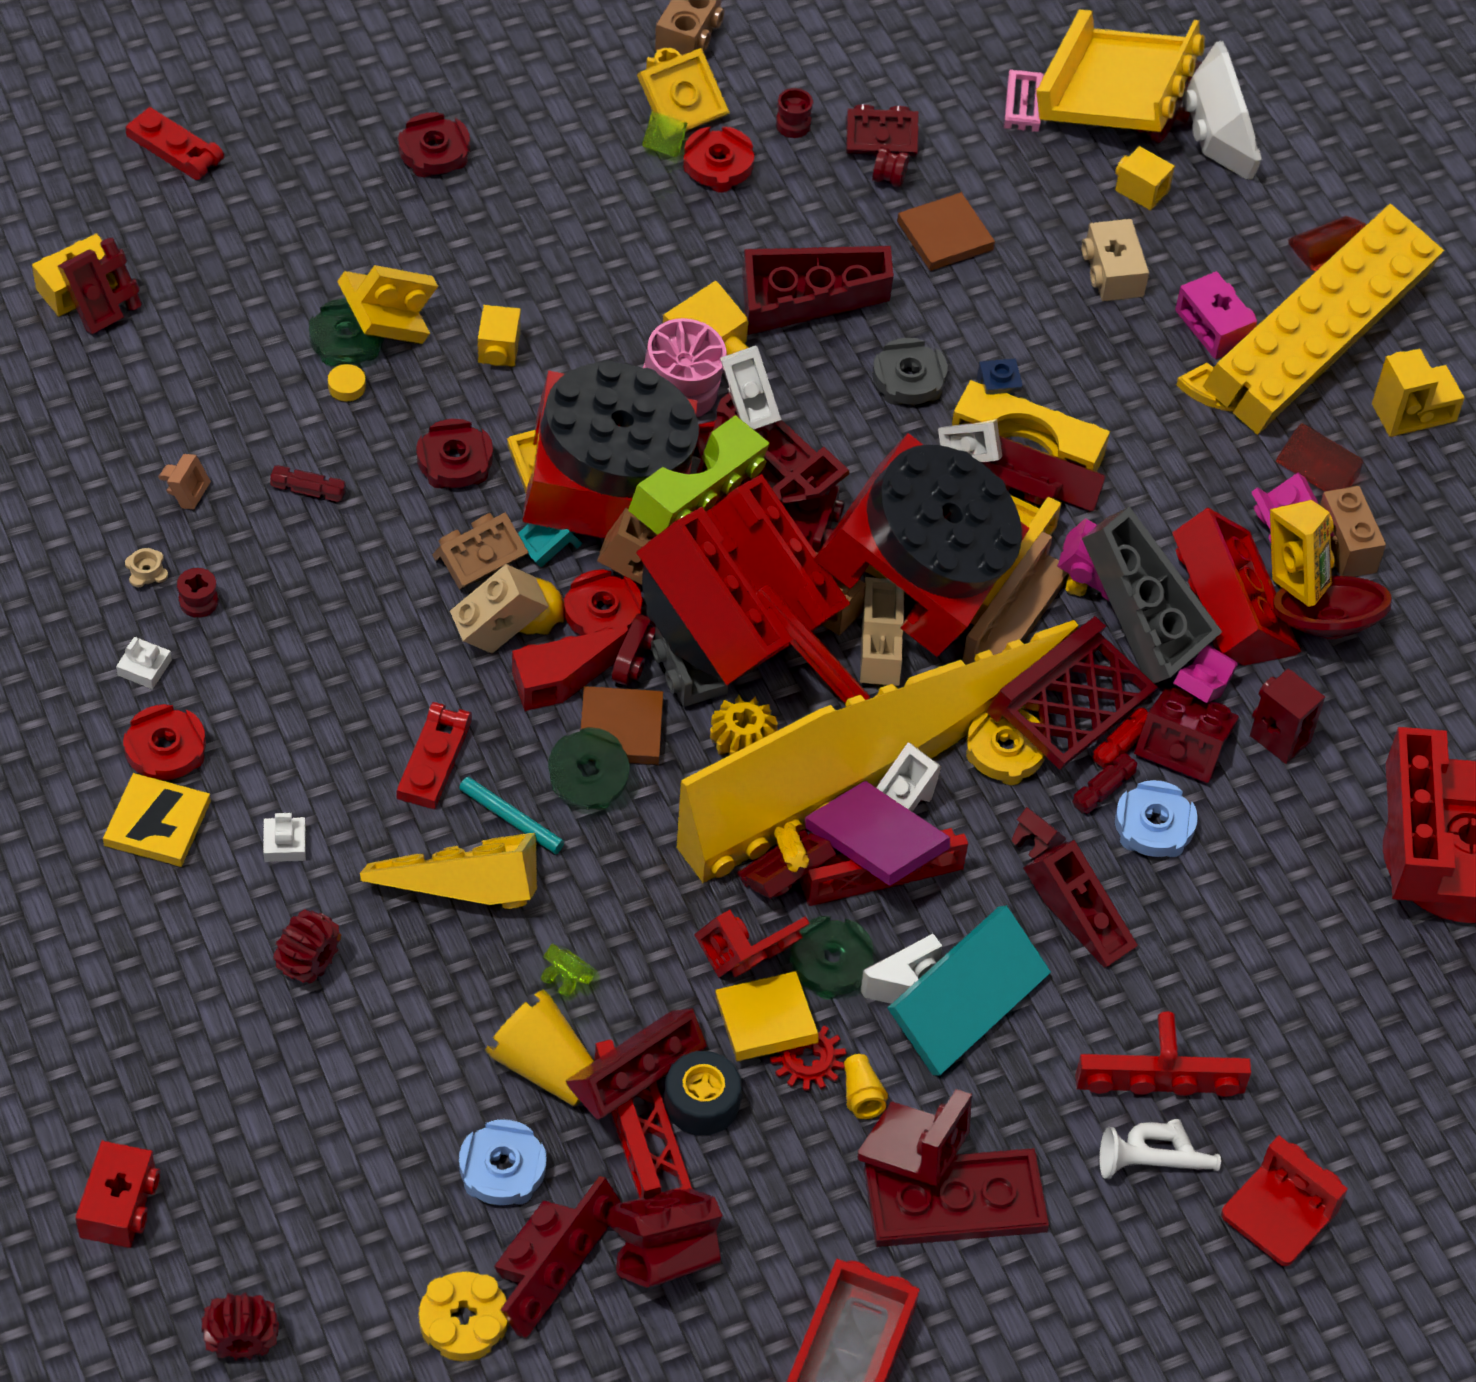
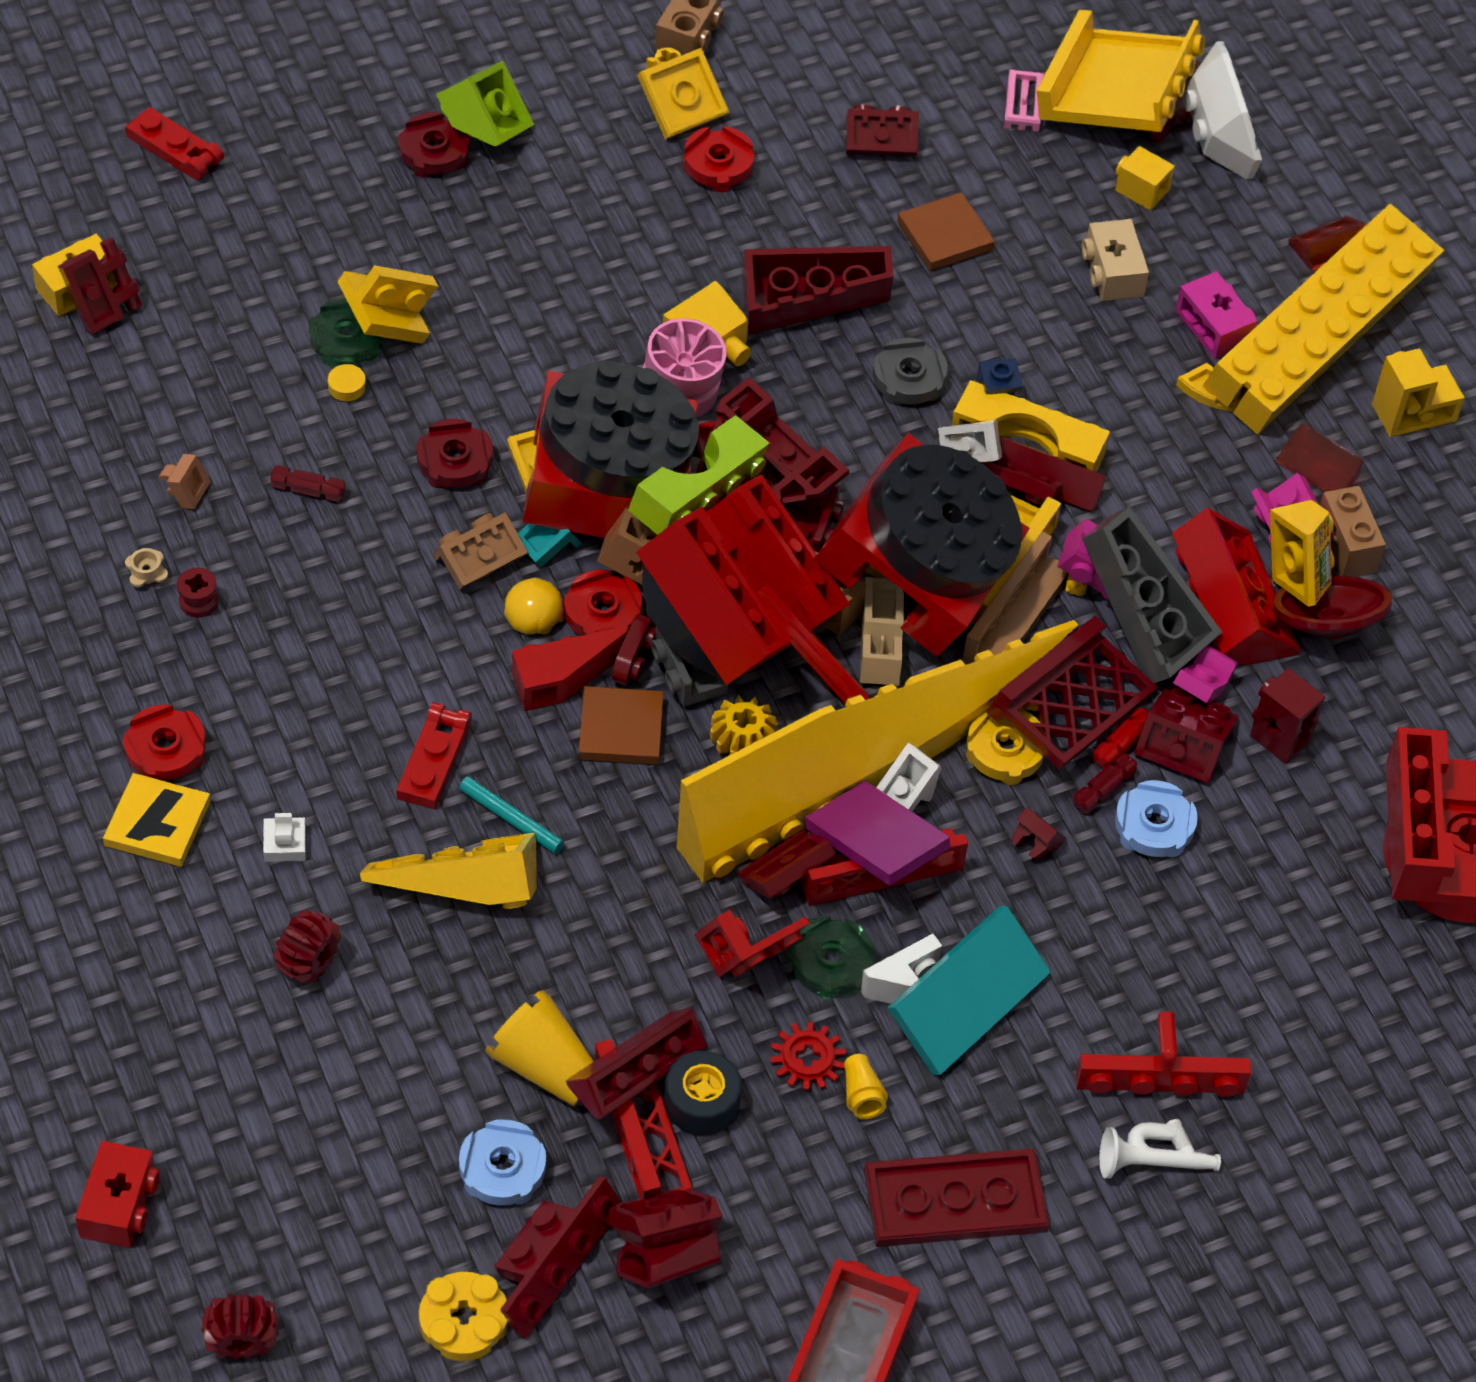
(143, 662): white tile -> none
(486, 106): none -> lime slope
(499, 335): yellow brick -> none
(499, 608): tan brick -> none
(568, 965): clear neon green tile -> none
(598, 789): clear green plate -> none
(664, 134): clear neon green tile -> none
(750, 388): white slope -> none
(766, 1016): yellow tile -> none
(791, 847): yellow axle -> none
(794, 113): dark red wheel -> none
(890, 167): dark red wheel -> none
(918, 1141): bracket -> none
(1080, 902): dark red slope -> none
(1285, 1202): red bracket -> none

